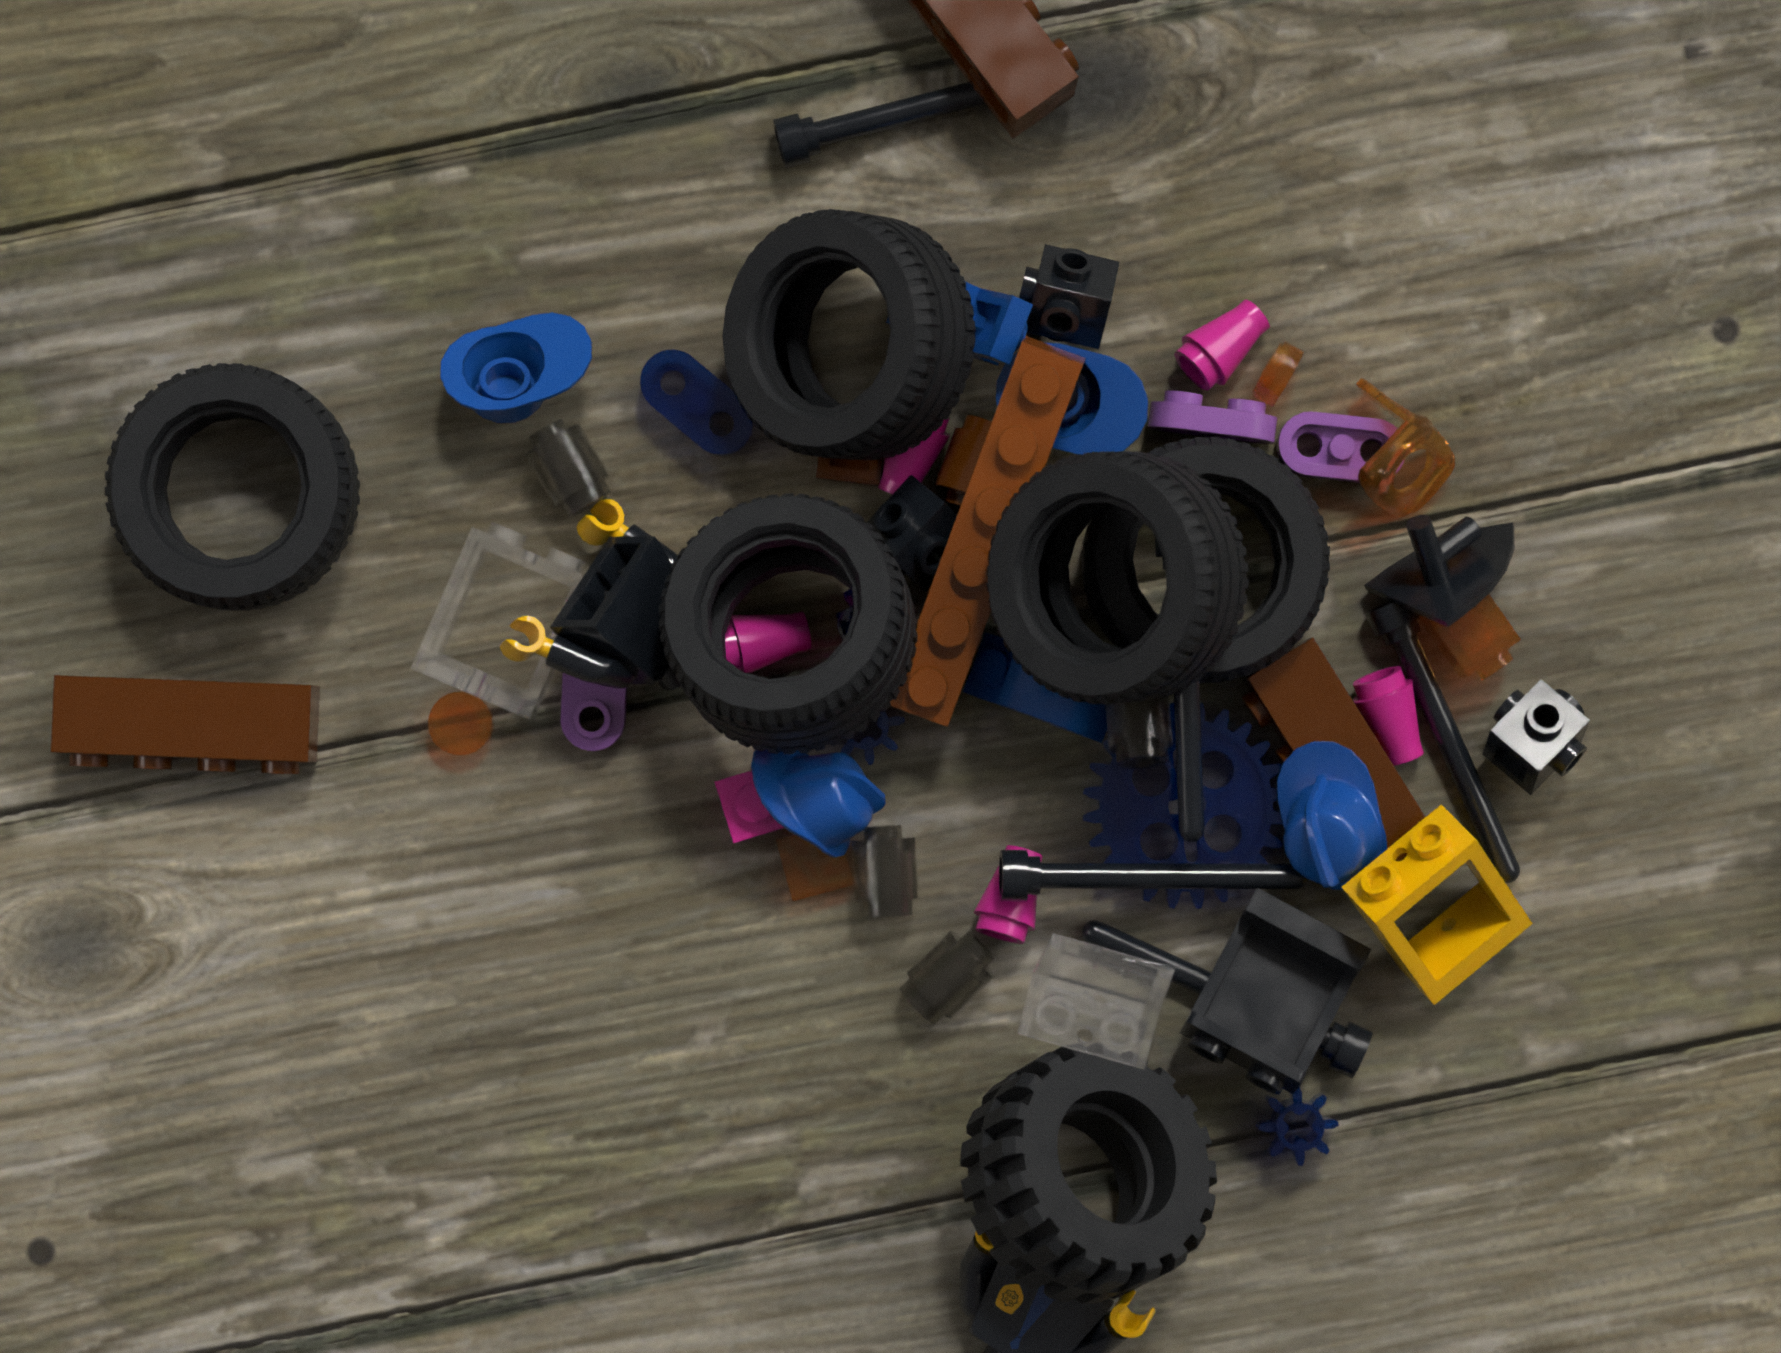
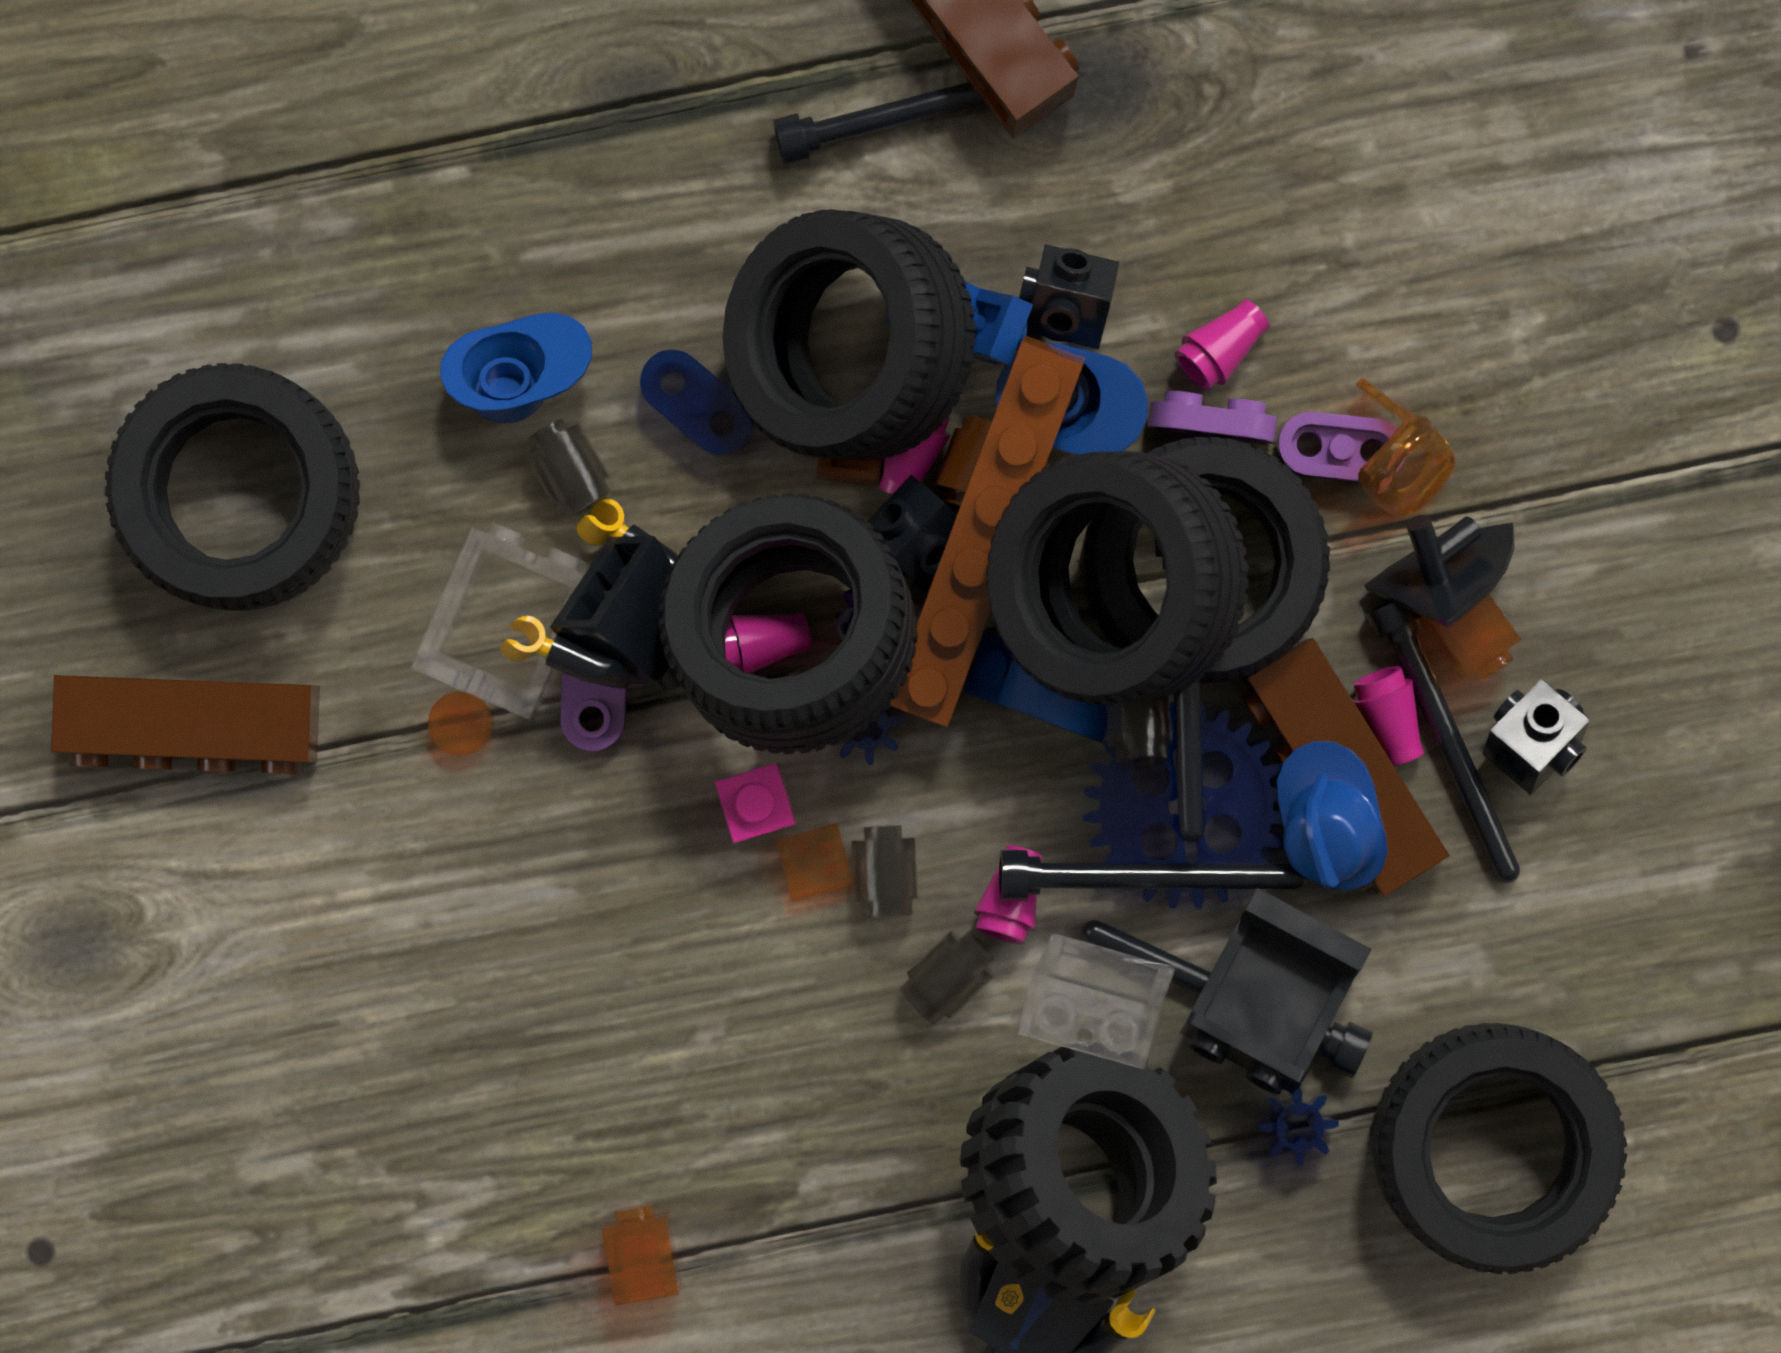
(641, 1255): none -> clear orange brick
(817, 796): blue piece -> none
(1277, 373): clear orange tile -> none
(1460, 936): yellow window -> none
(1589, 1167): none -> black tyre

